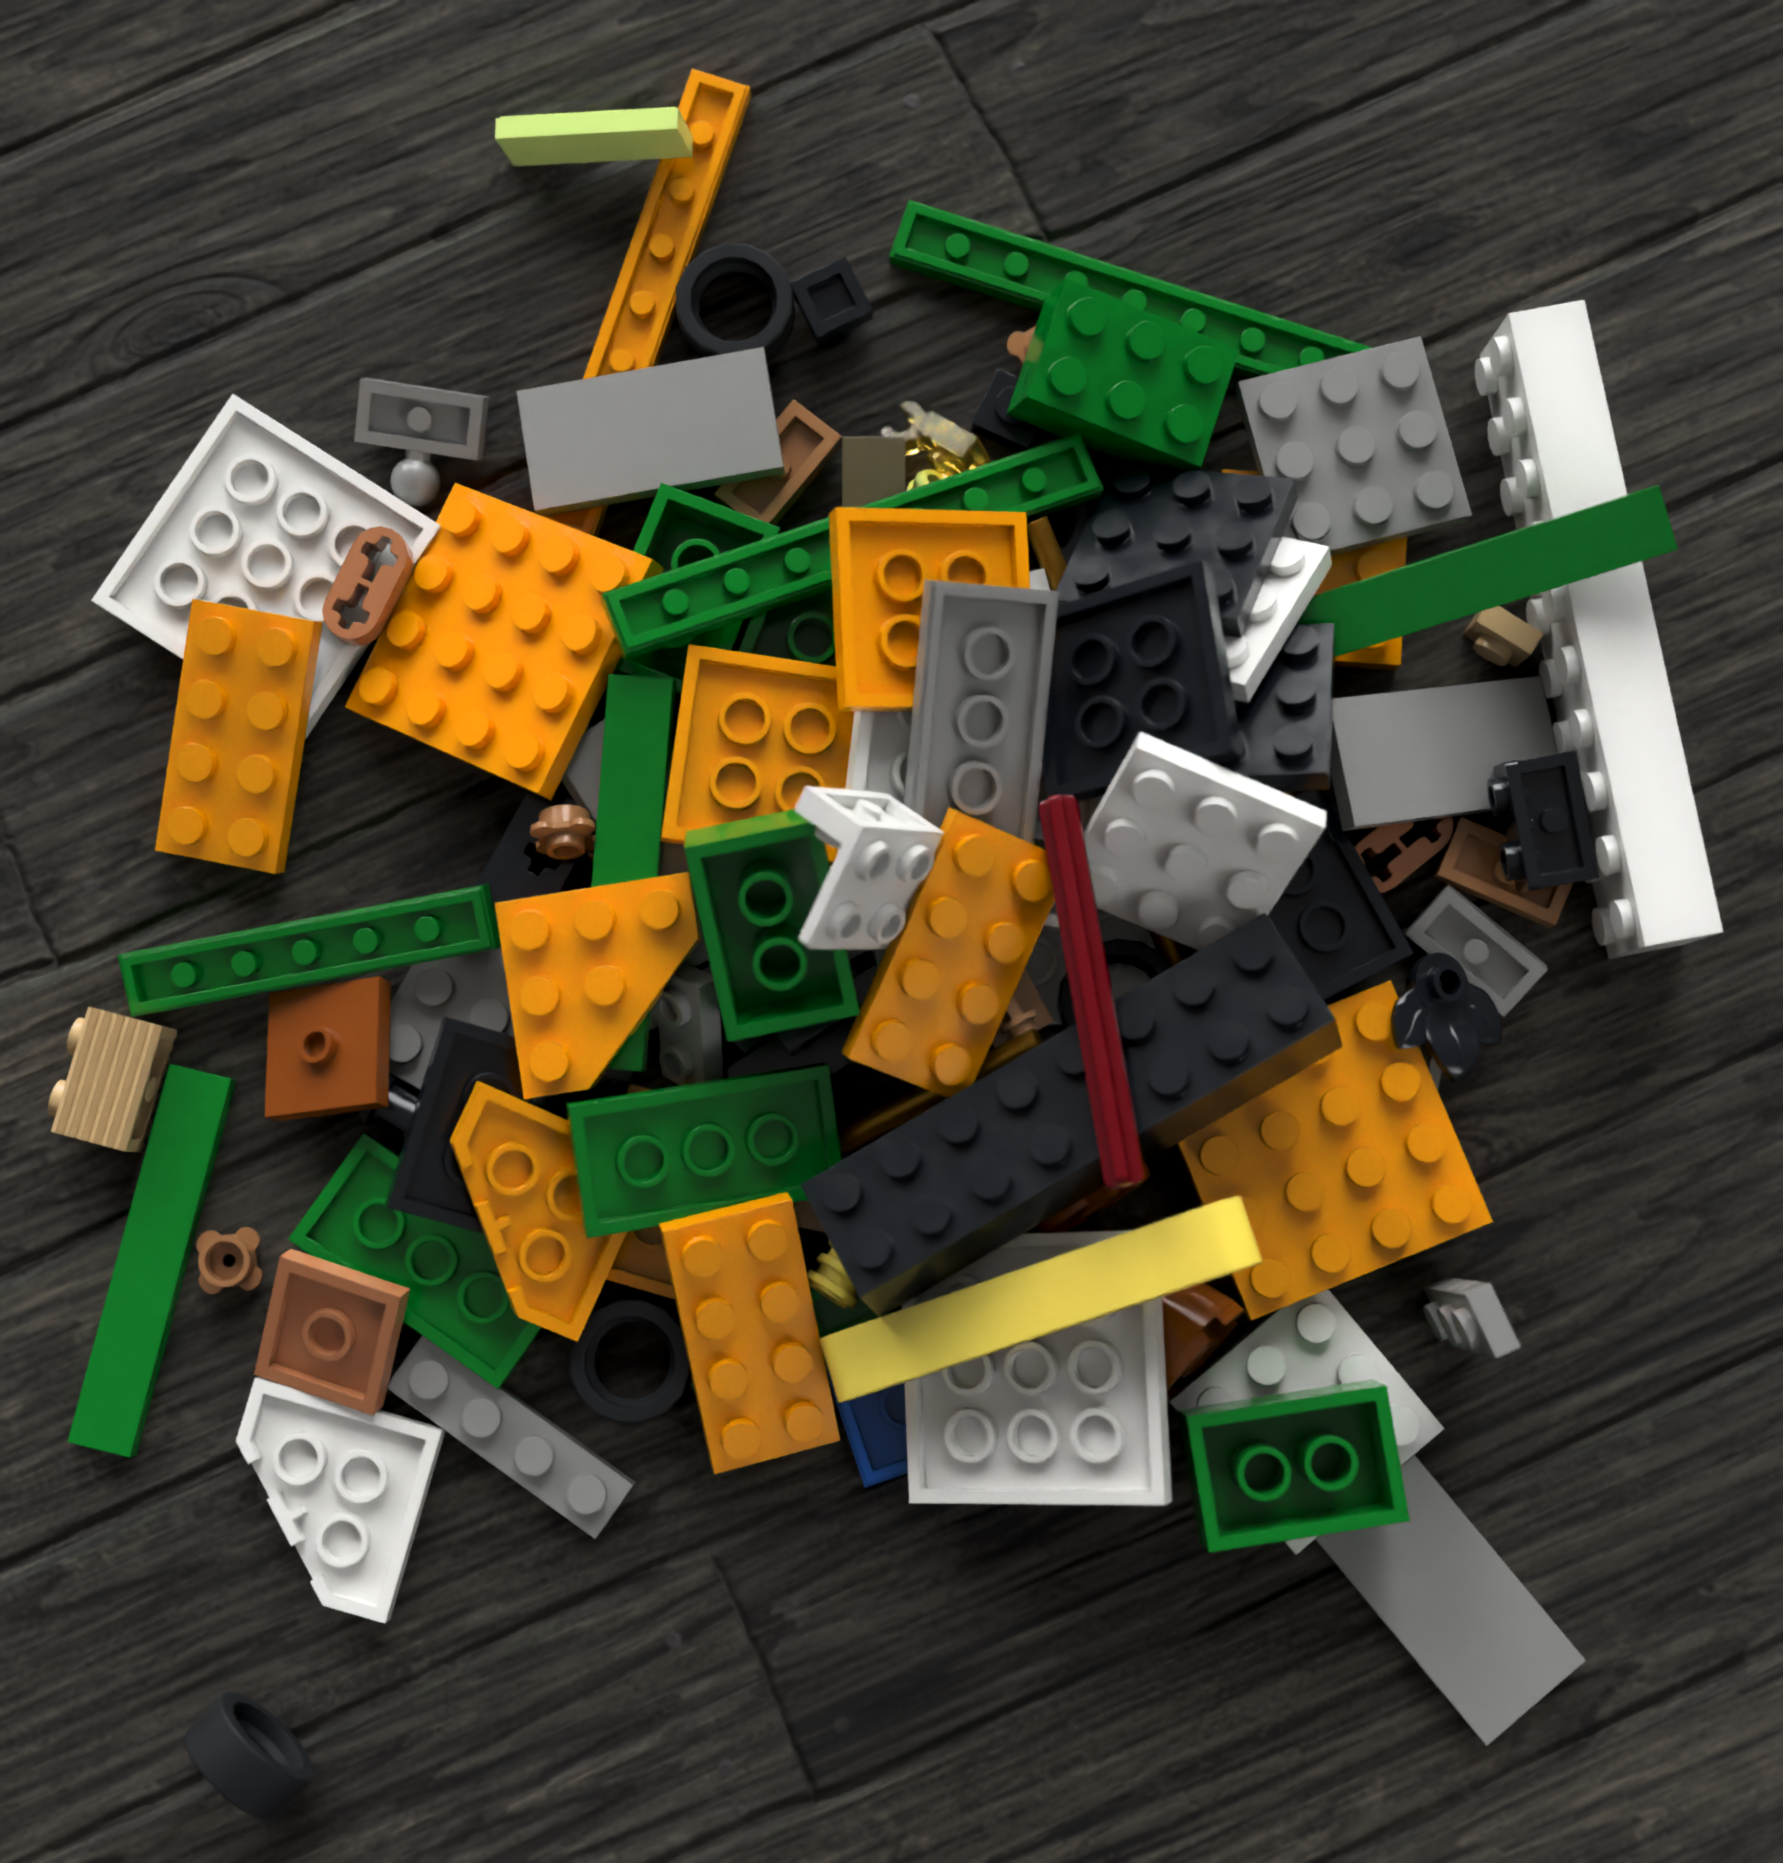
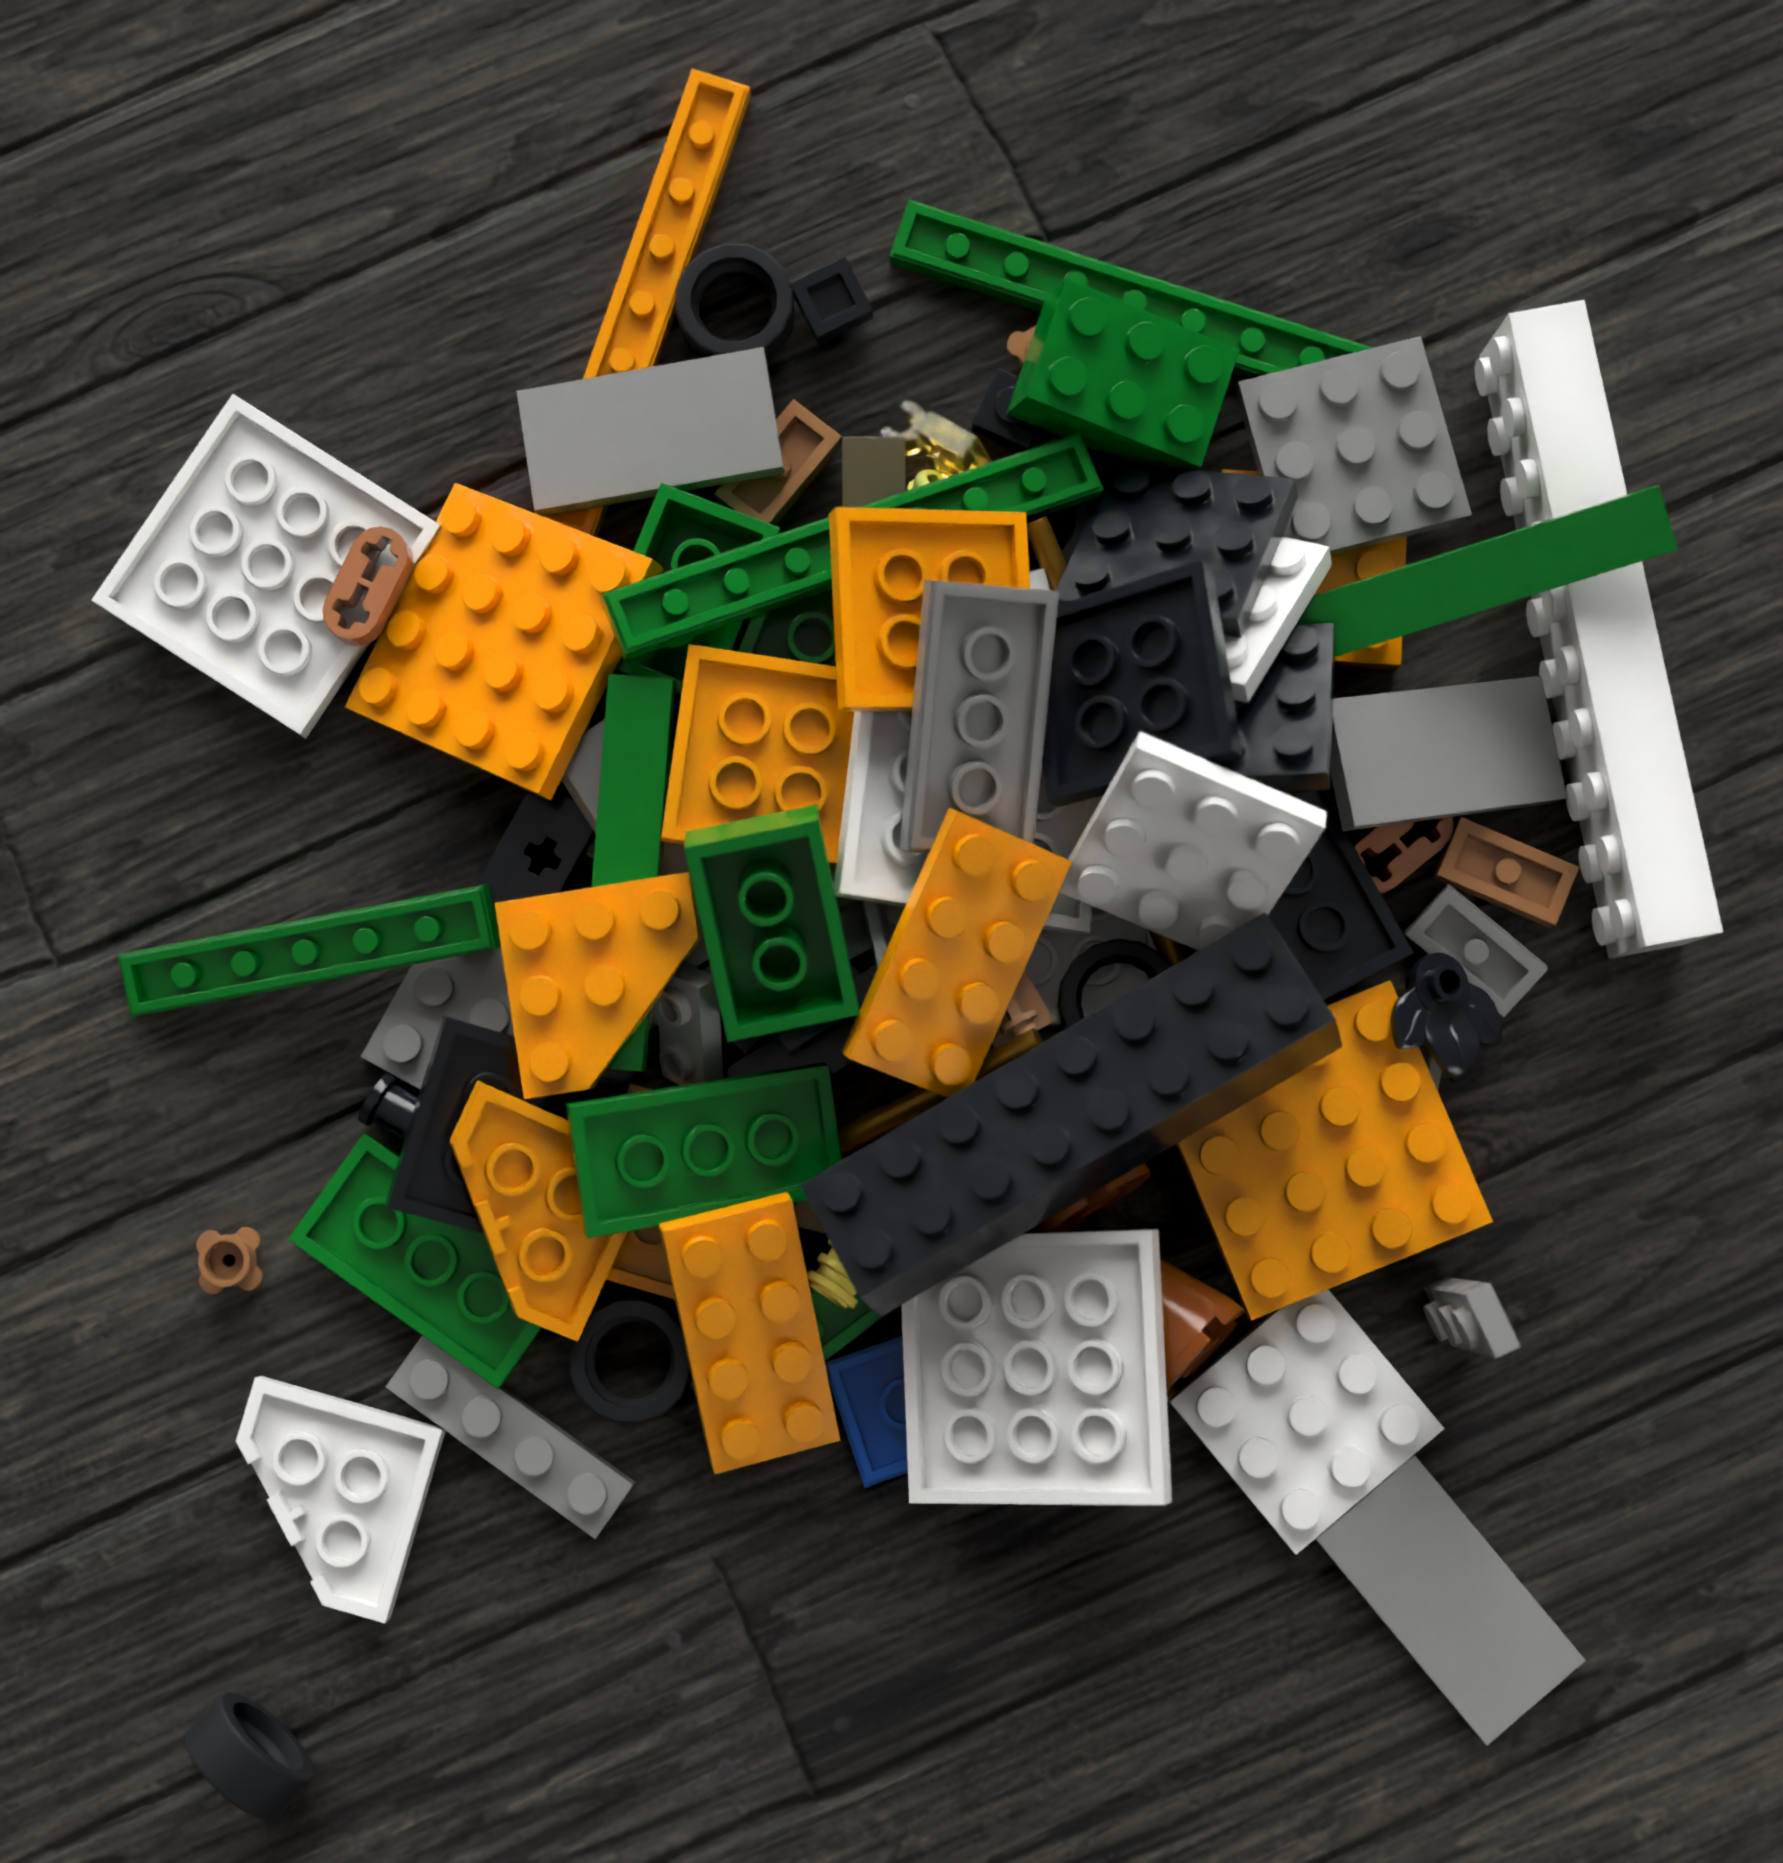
(111, 1080): tan brick -> none
(152, 1261): green tile -> none
(238, 736): light orange plate -> none
(328, 1049): dark orange plate -> none
(331, 1331): nougat plate -> none
(423, 424): light grey plate -> none
(564, 832): medium nougat plate -> none
(594, 136): yellowish green tile -> none
(876, 871): white bracket -> none
(1042, 1299): light yellow beam -> none
(1091, 993): dark red axle -> none
(1293, 1465): green brick -> none
(1502, 636): tan plate -> none
(1543, 822): black bracket -> none

